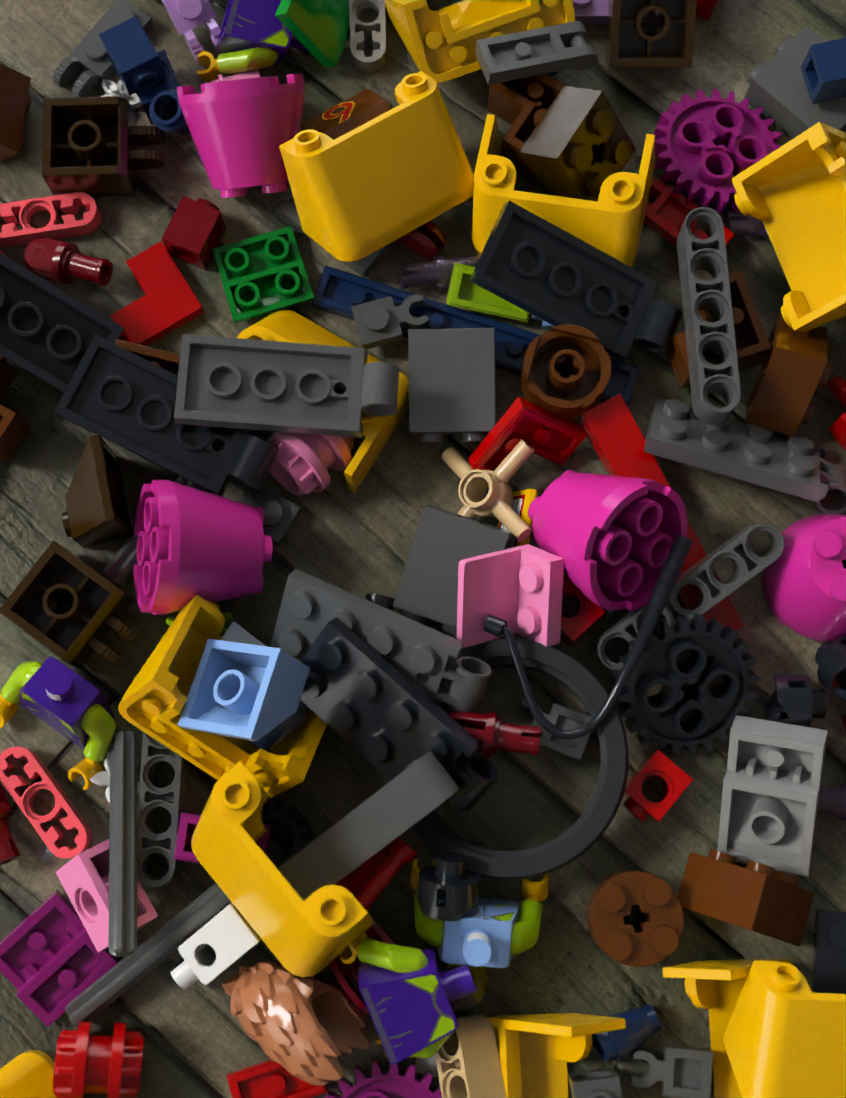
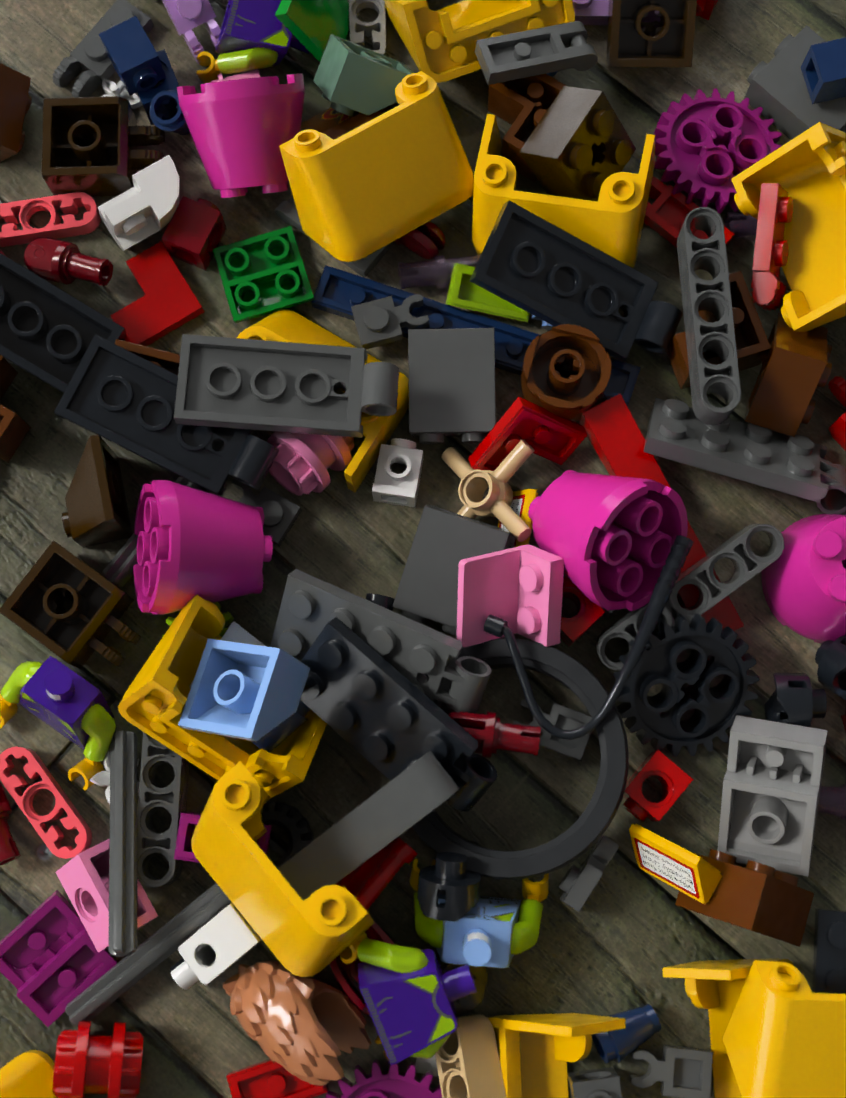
(145, 206): none -> white brick
(358, 77): none -> sand green slope
(393, 487): none -> white brick
(580, 882): none -> dark grey plate
(655, 934): reddish brown brick -> none
(674, 864): none -> slope
(770, 248): none -> red hinge

